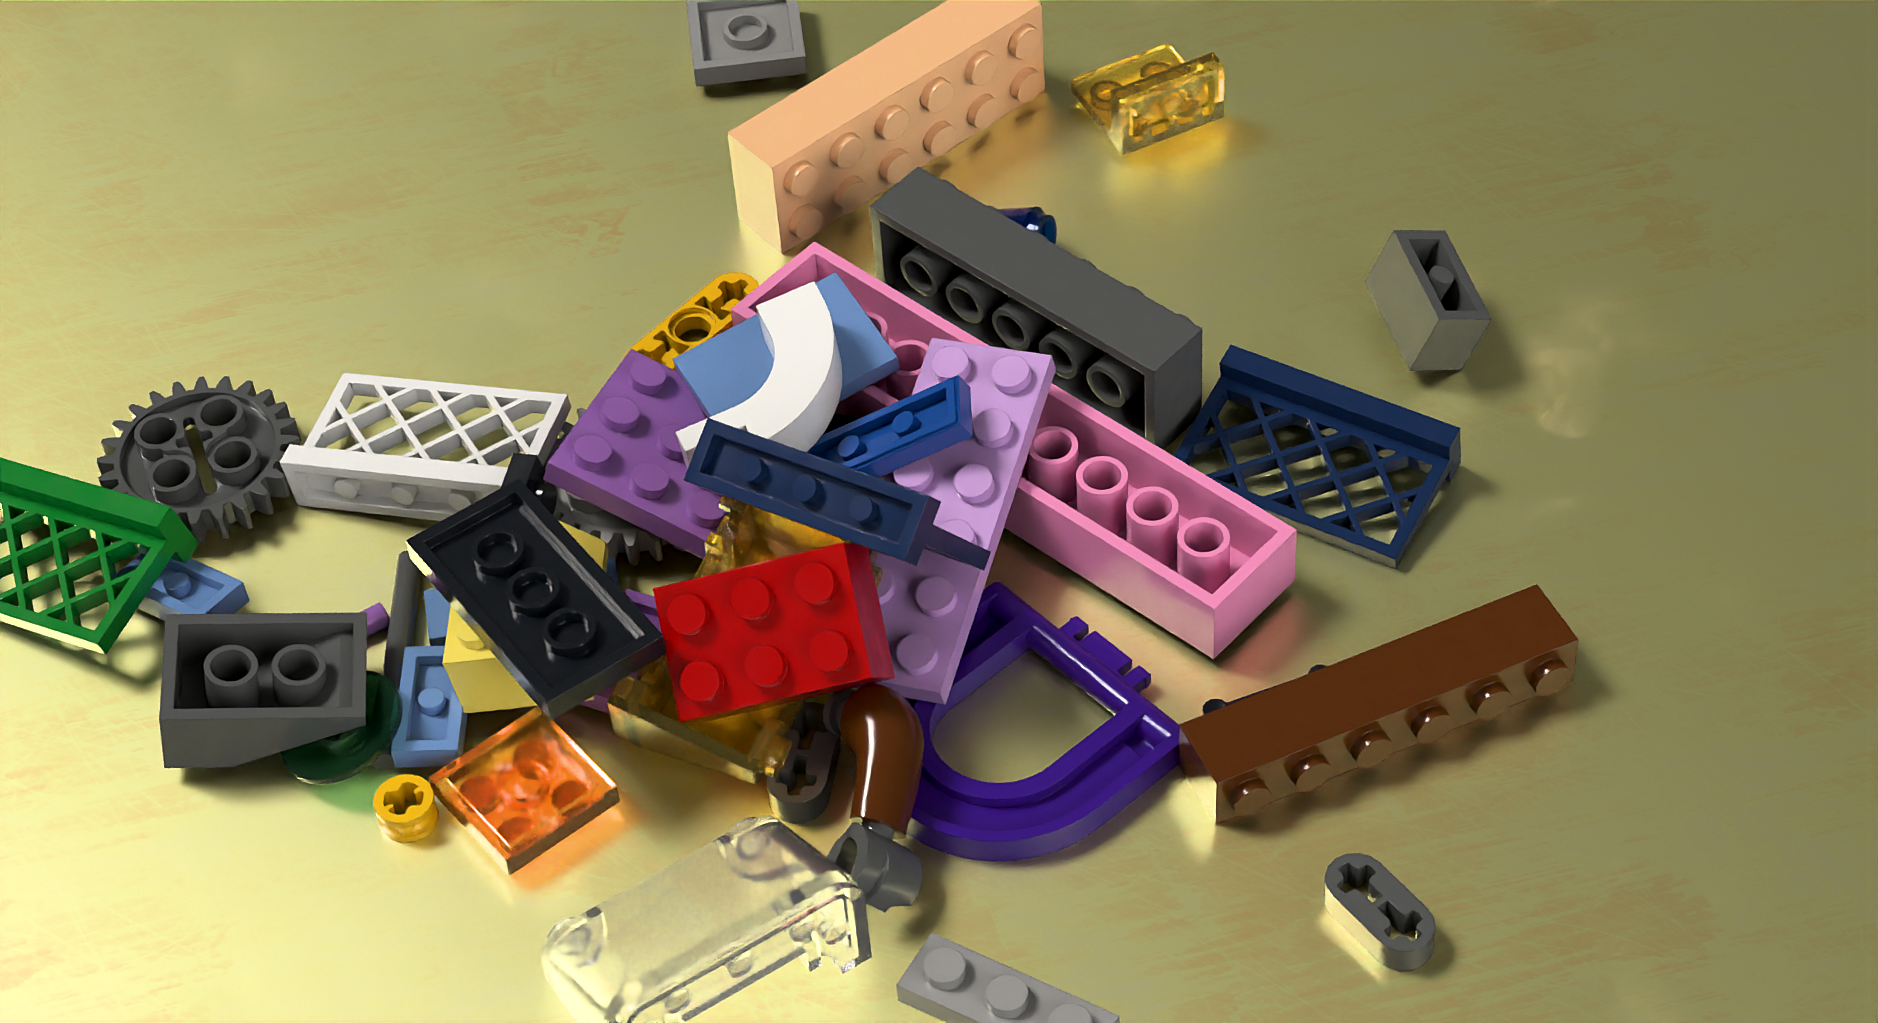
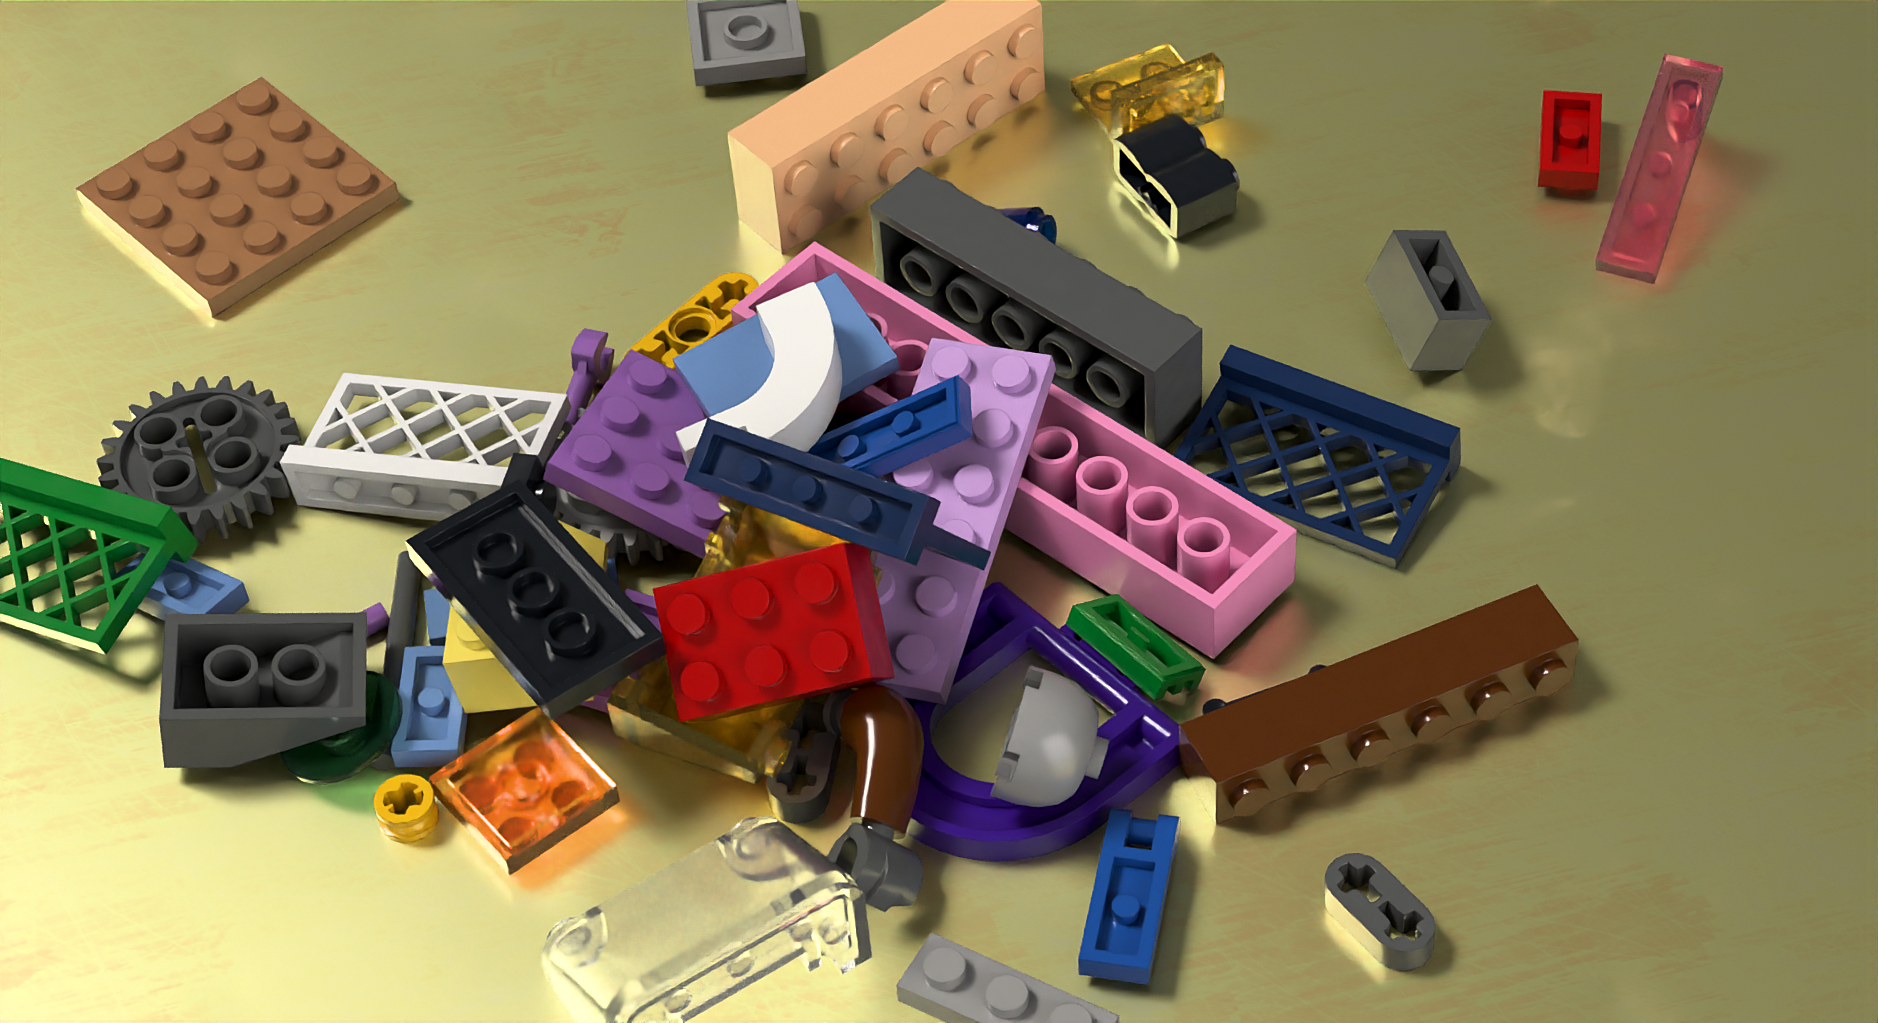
(237, 195): none -> medium nougat plate
(591, 367): none -> medium lavender bar
(1049, 742): none -> light grey cylinder
(1128, 897): none -> blue plate
(1135, 646): none -> green tile
(1175, 174): none -> black brick
(1570, 140): none -> red plate
(1659, 168): none -> clear pink piece

